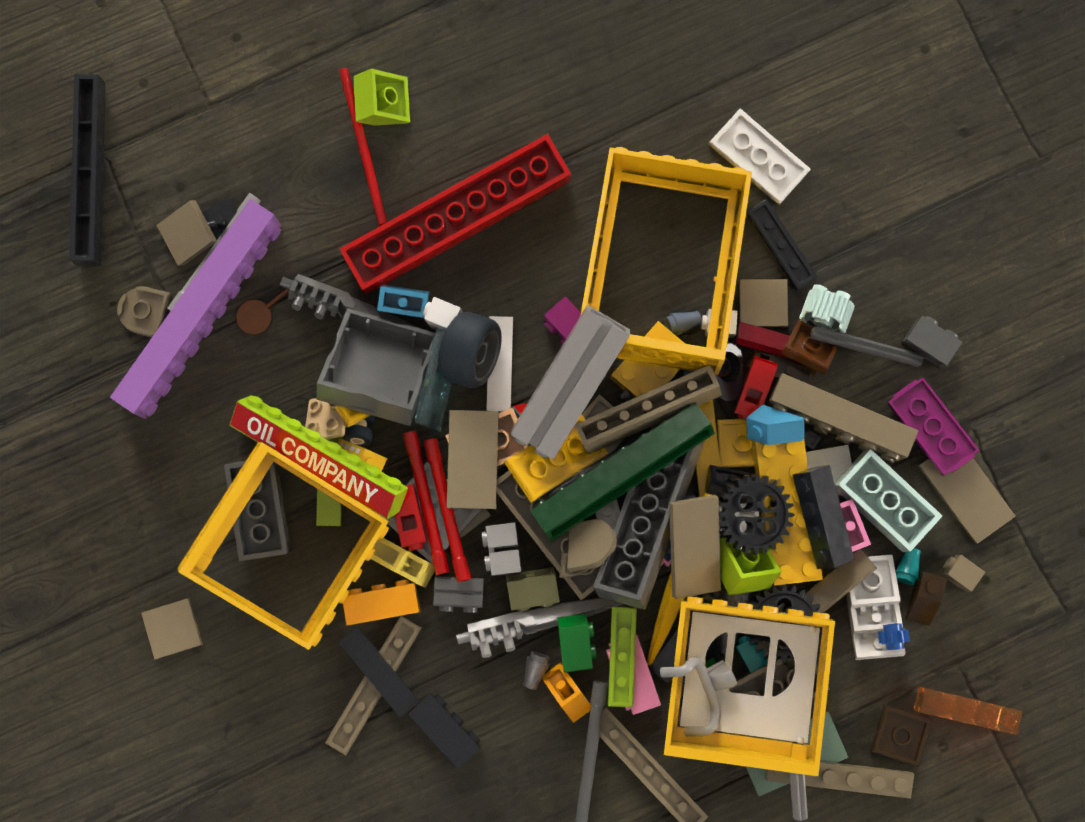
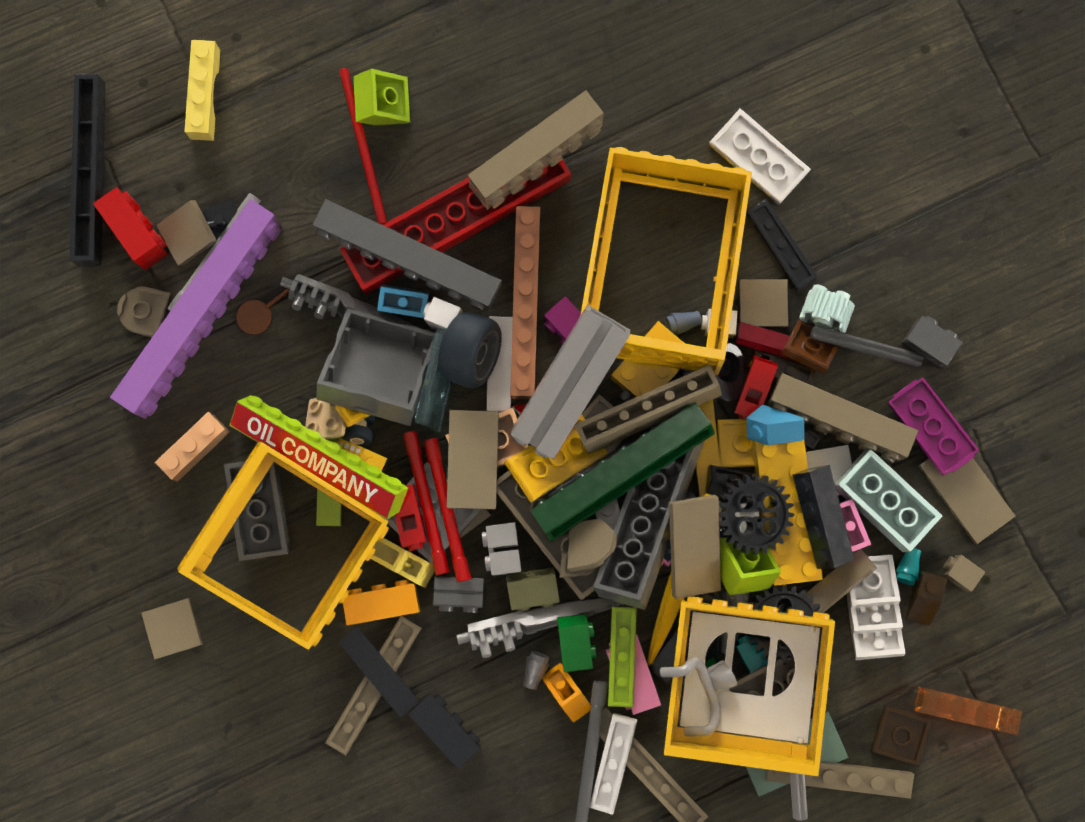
(132, 228): none -> red brick
(192, 447): none -> light nougat brick
(202, 74): none -> light yellow arch
(406, 254): none -> dark grey brick
(525, 302): none -> nougat brick
(536, 150): none -> dark tan brick
(613, 763): none -> white tile
(893, 636): blue gear -> none

